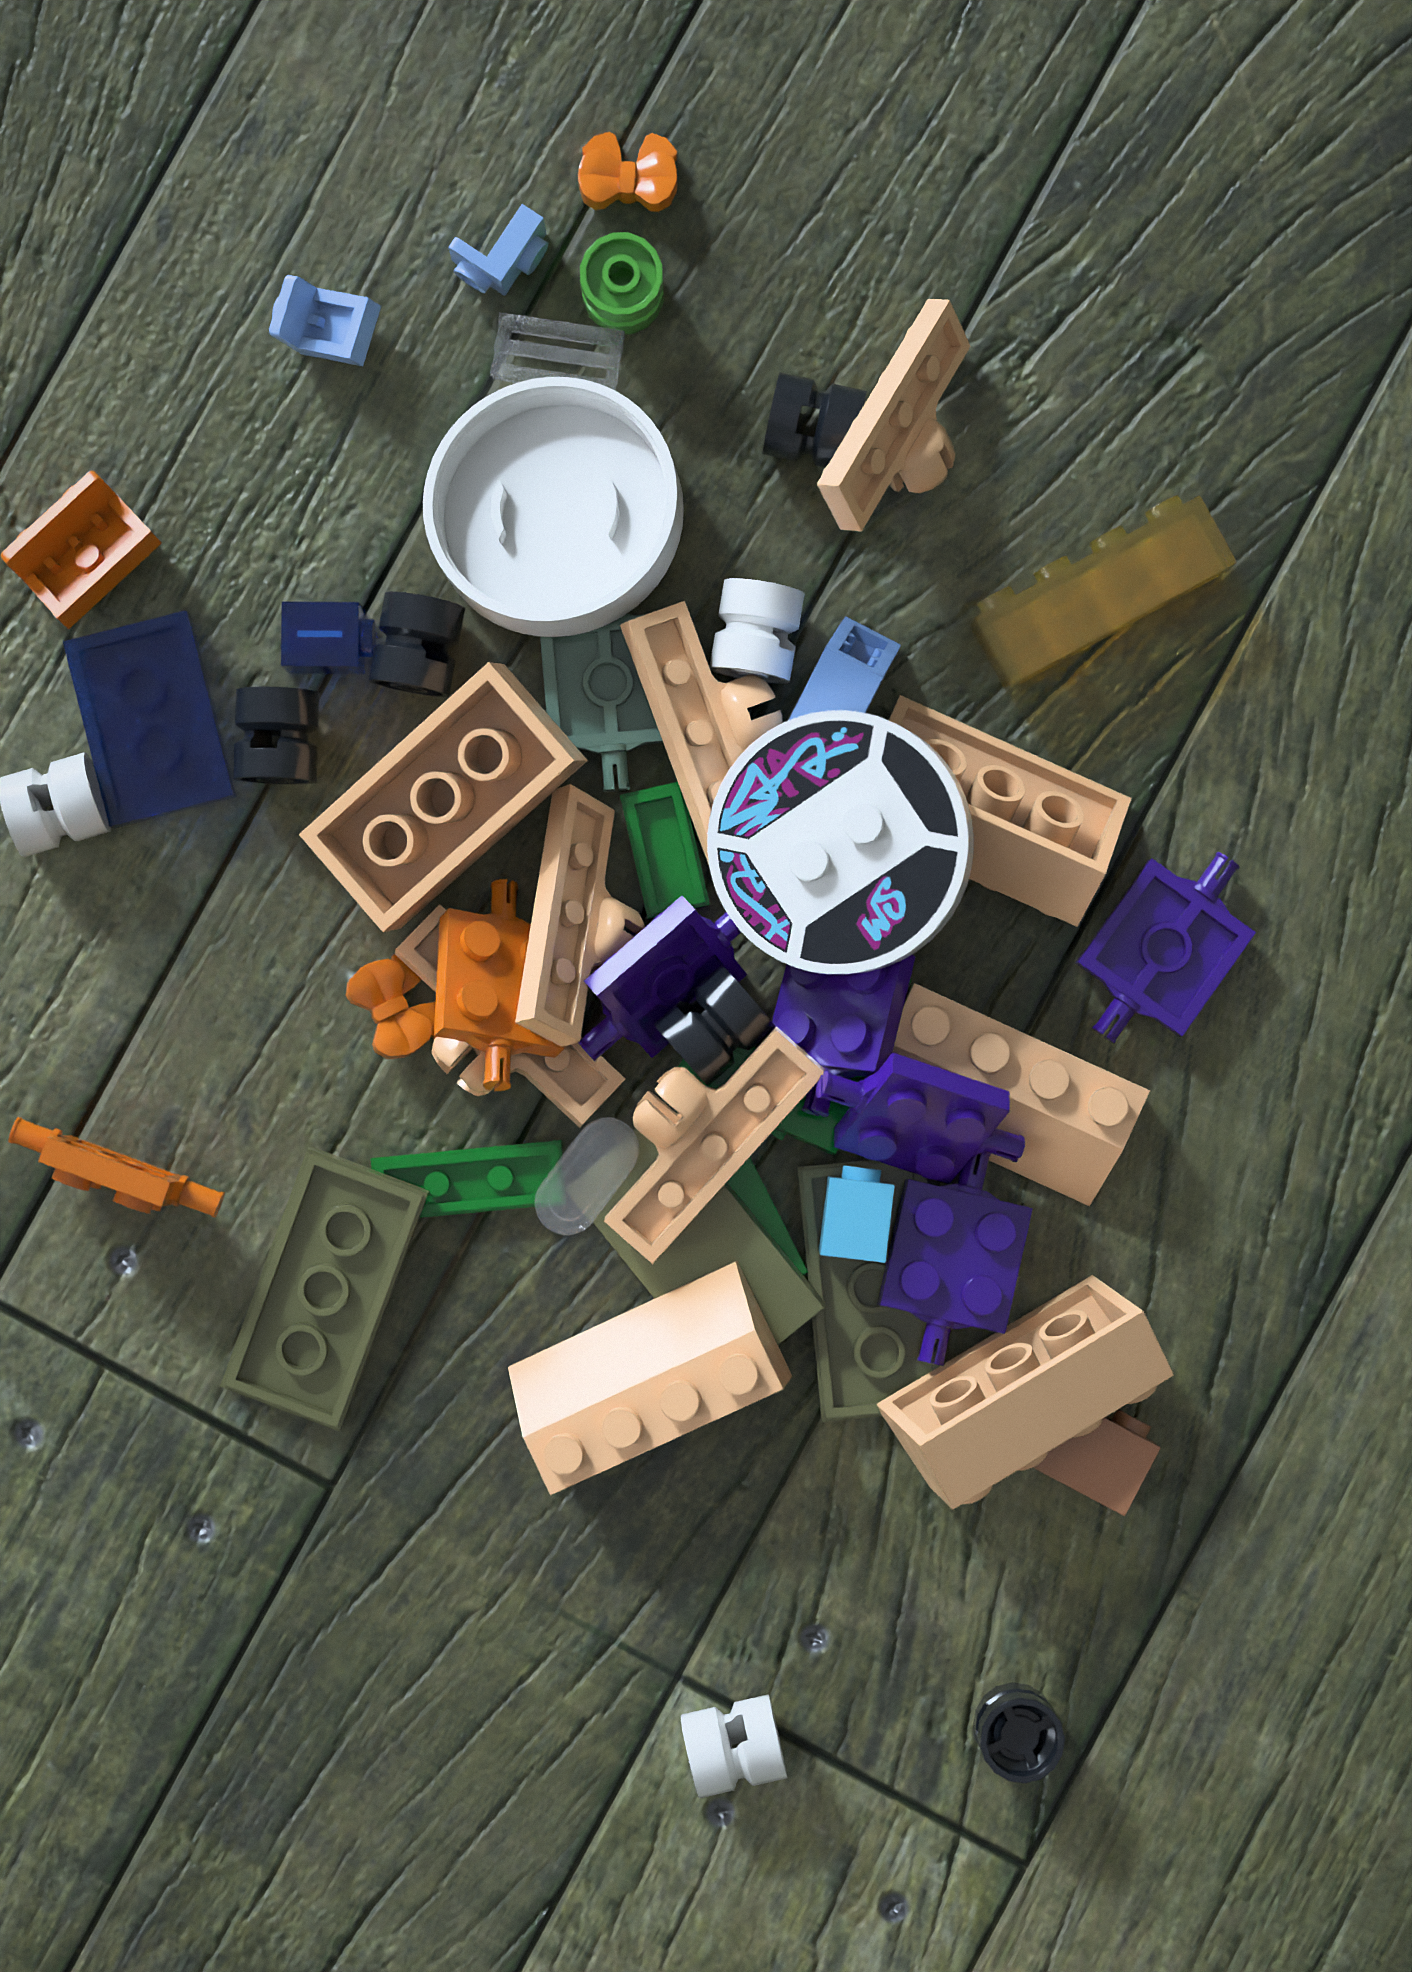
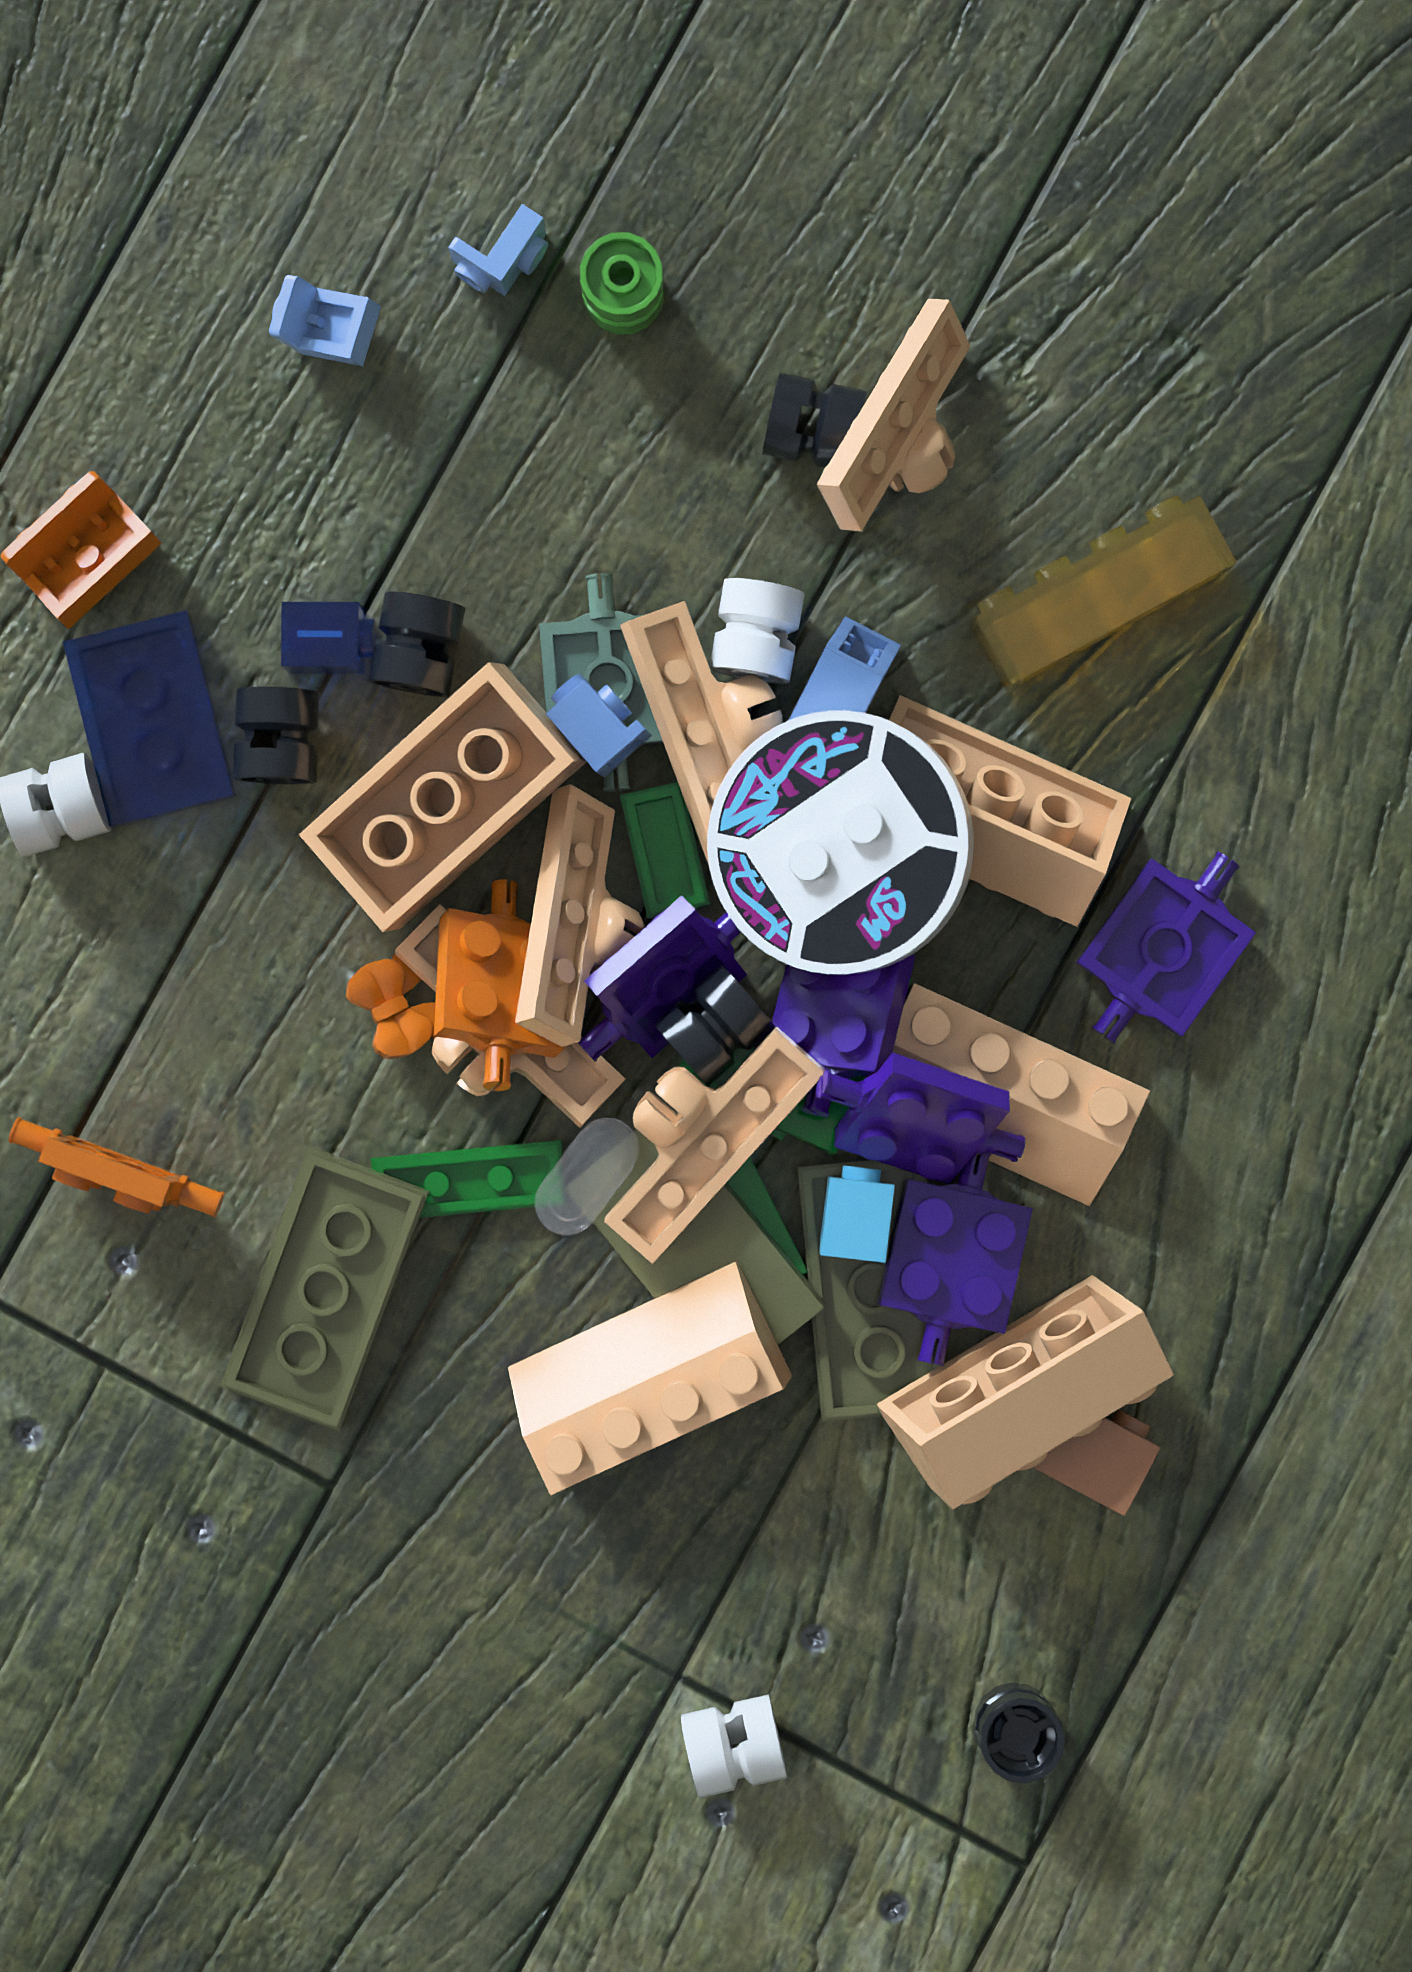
(553, 506): white brick -> none
(557, 330): clear tile -> none
(596, 724): none -> medium blue brick
(606, 178): orange piece -> none

